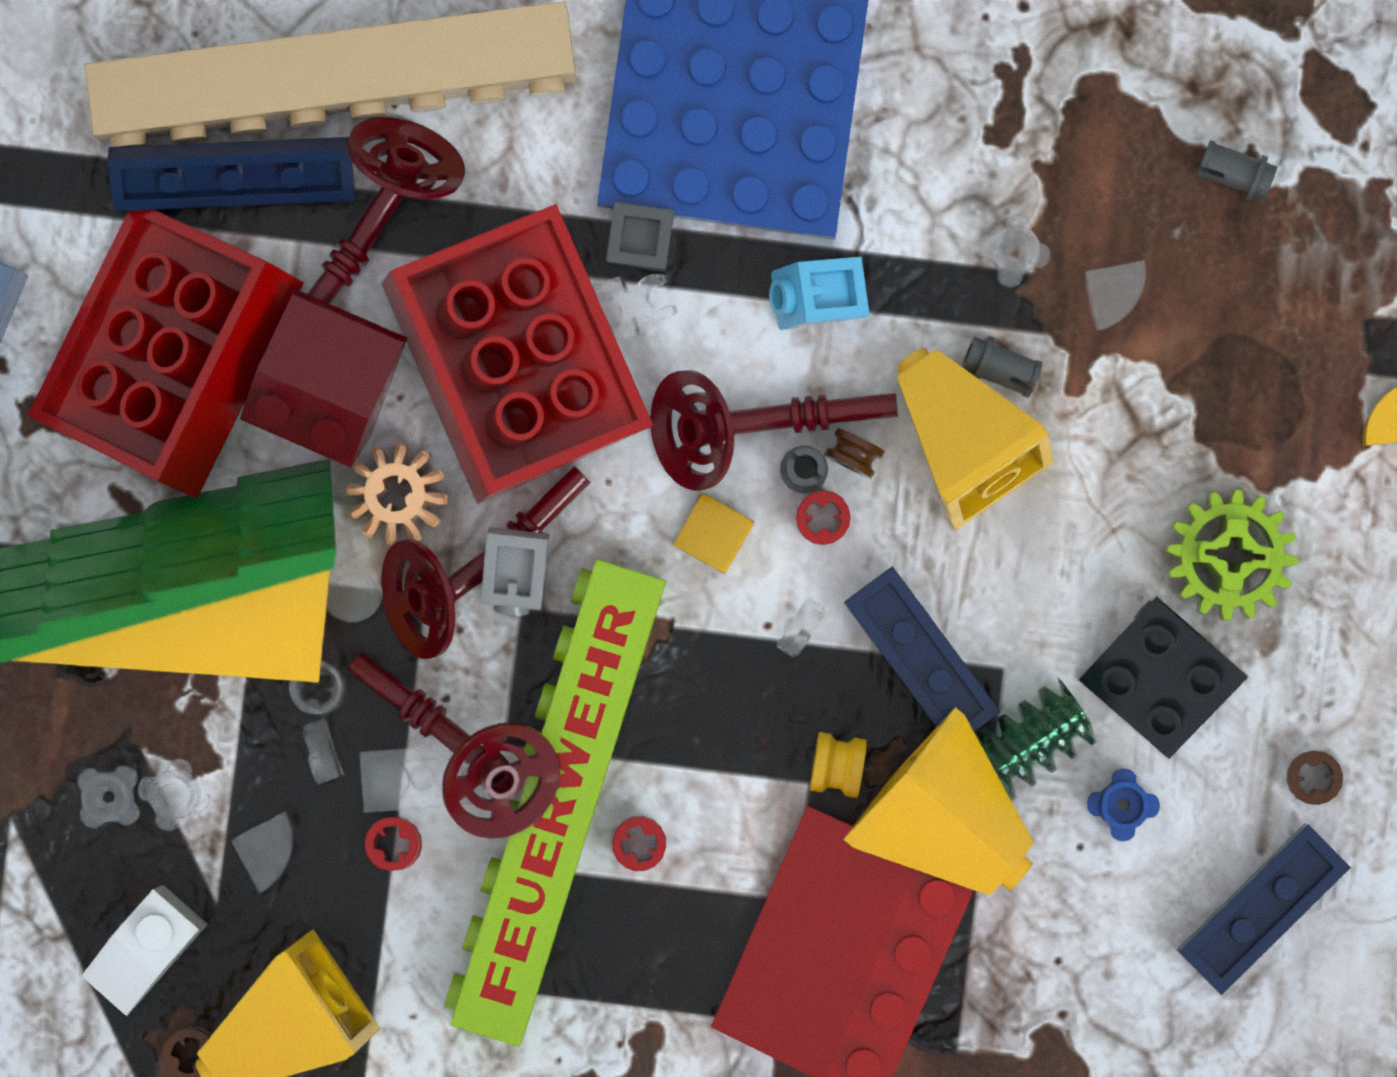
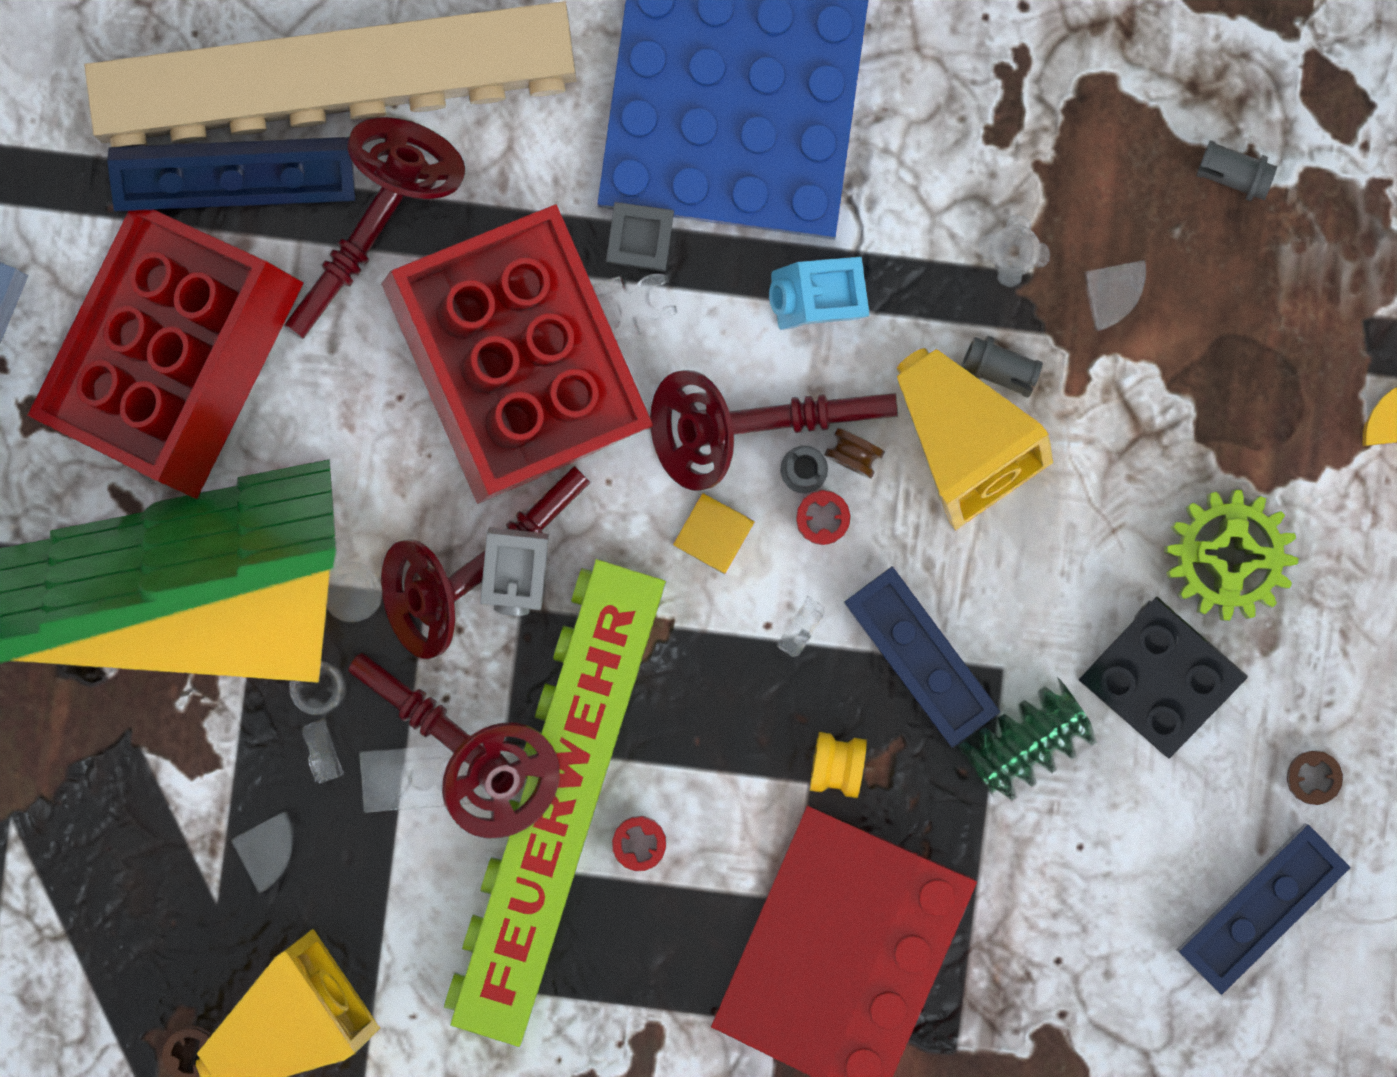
(96, 809): clear plate -> none
(143, 949): white slope -> none
(177, 777): clear plate -> none
(323, 378): dark red slope -> none
(377, 487): light nougat gear -> none
(380, 856): red bush -> none
(948, 814): yellow slope -> none
(1141, 805): blue plate -> none

